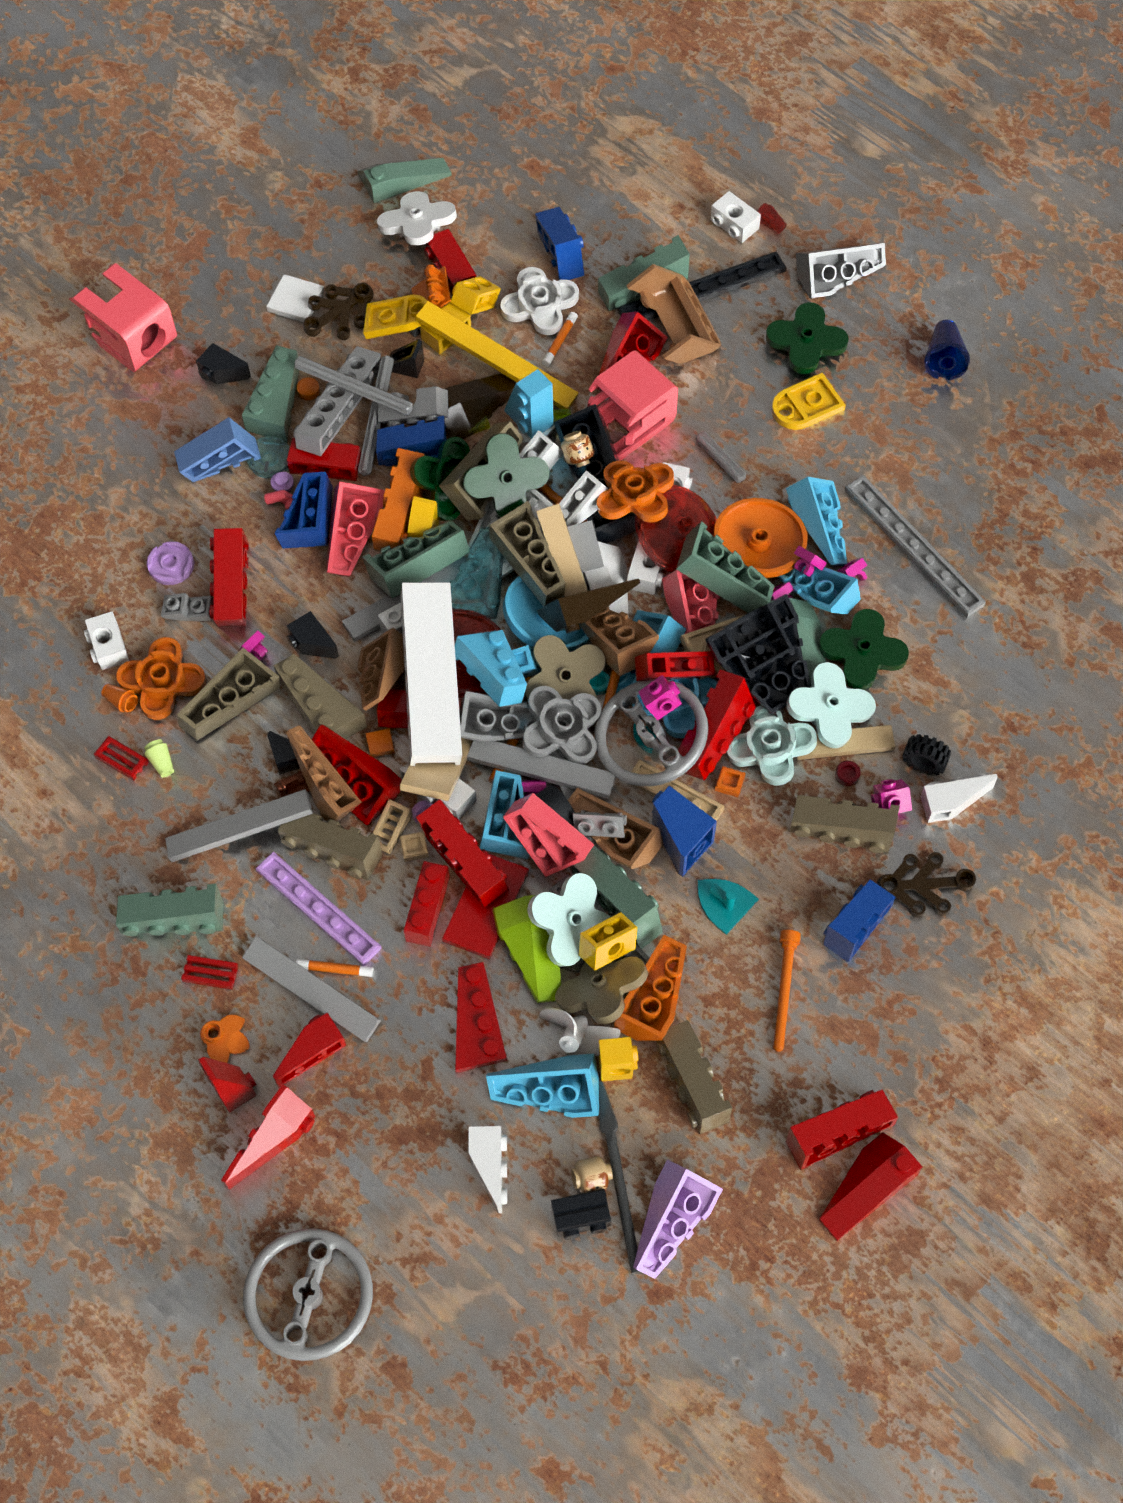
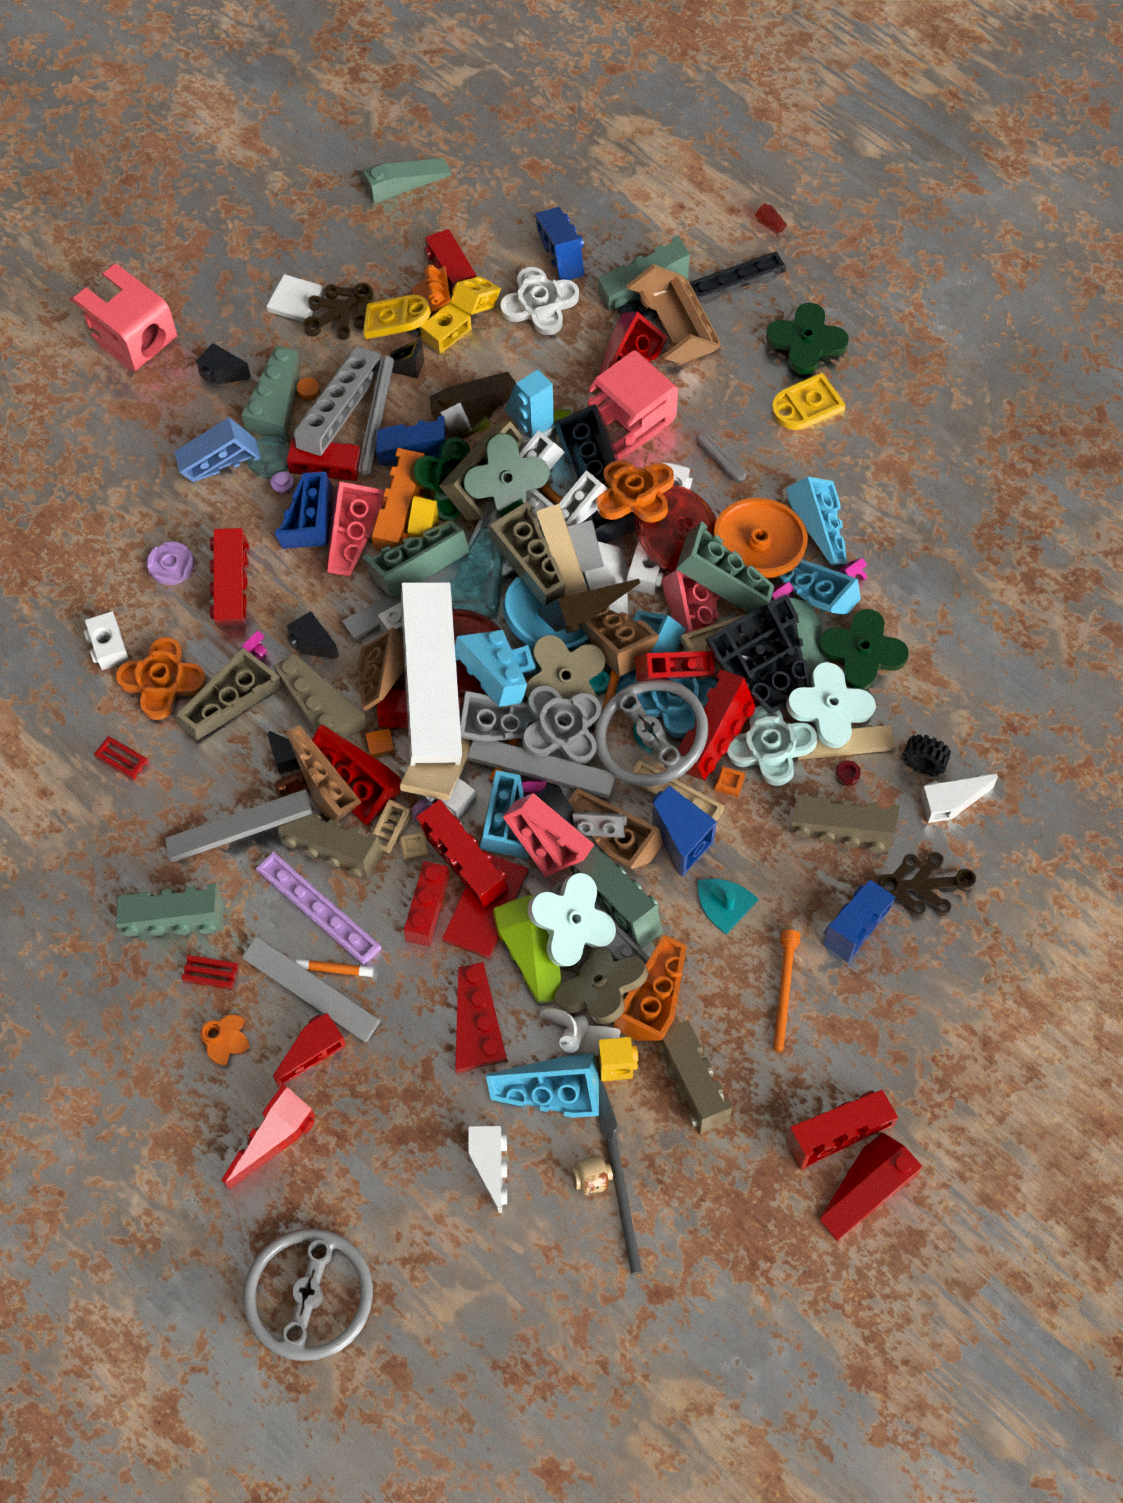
(120, 697): orange cone -> none
(159, 757): yellowish green cone -> none
(184, 608): light grey slope -> none
(229, 1082): red wedge -> none
(279, 496): coral arm -> none
(353, 385): light grey axle -> none
(416, 218): white plant -> none
(428, 406): light grey arch -> none
(489, 351): yellow tile -> none
(559, 339): orange bar -> none
(577, 449): tan head -> none
(581, 1214): black brick -> none
(607, 941): yellow brick -> none
(660, 697): dark pink brick -> none
(674, 1210): lavender wedge -> none
(735, 217): white brick -> none
(809, 560): dark pink tile -> none
(832, 269): light grey wedge -> none
(892, 793): dark pink brick -> none
(915, 546): light grey tile -> none
(947, 352): clear blue cone -> none

